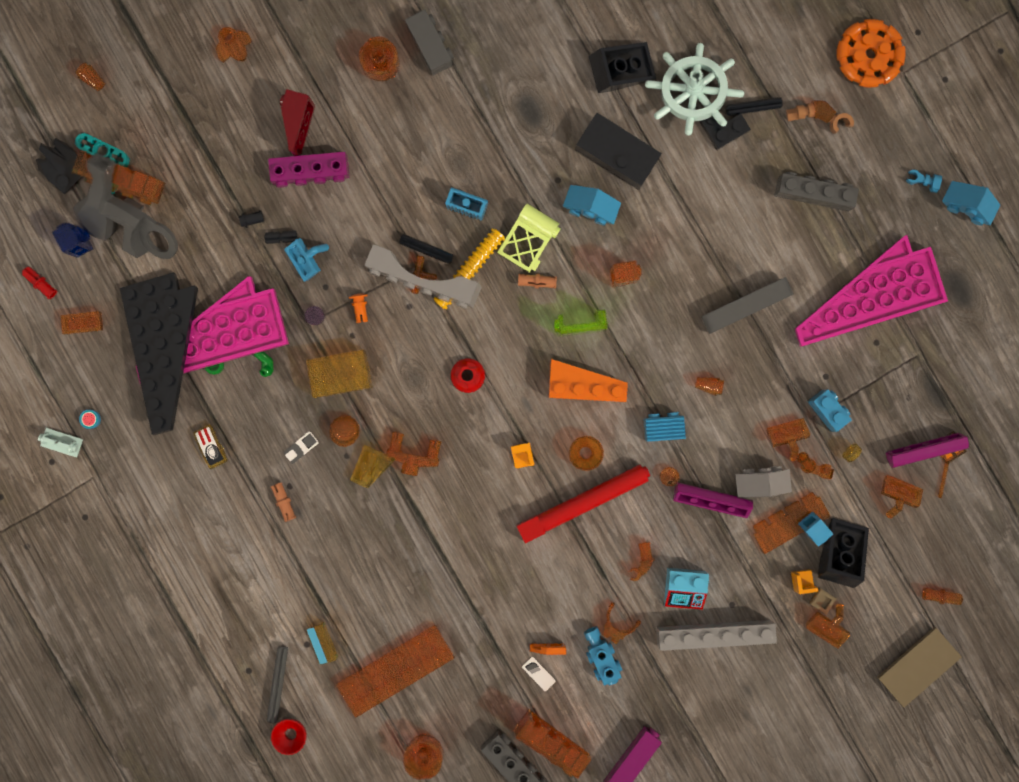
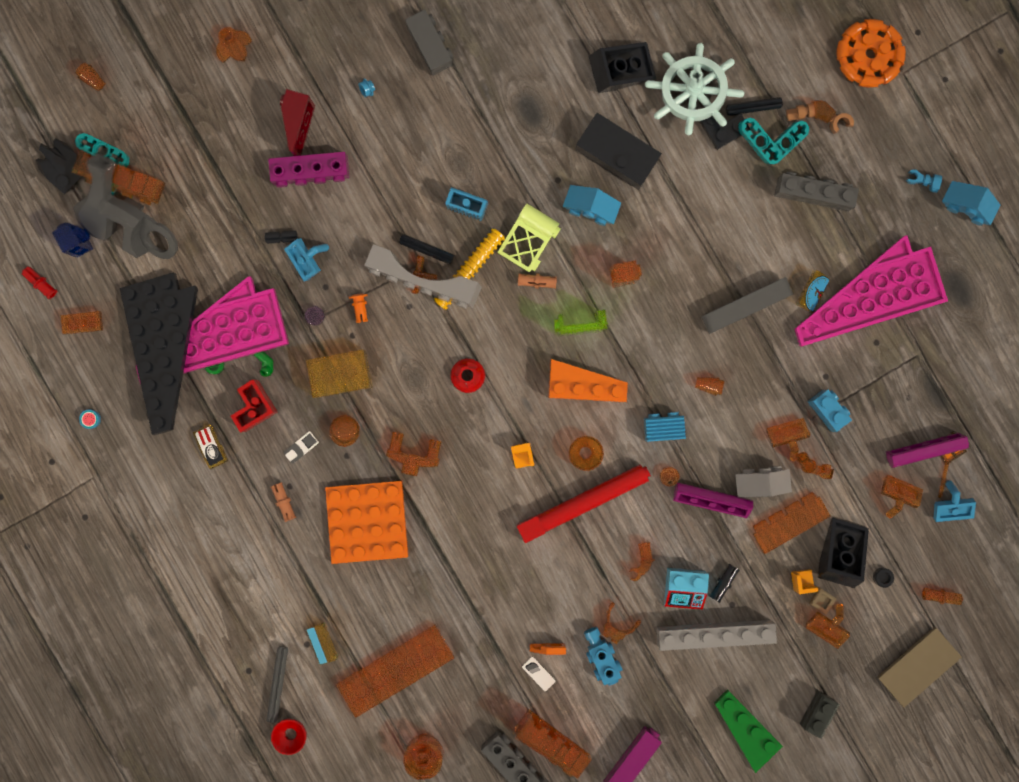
(60, 442): light aqua hinge -> none
(251, 218): black pin -> none
(257, 408): none -> red brick
(366, 88): none -> dark azure plate
(366, 522): none -> orange plate
(369, 56): clear orange brick -> none
(370, 466): clear yellow wing -> none
(724, 583): none -> black pin
(749, 733): none -> green wing
(775, 146): none -> teal beam
(813, 291): none -> slope
(815, 529): dark azure brick -> none
(819, 714): none -> pearl dark grey brick
(852, 452): clear yellow tile -> none
(883, 577): none -> black tile
(954, 509): none -> dark azure plate

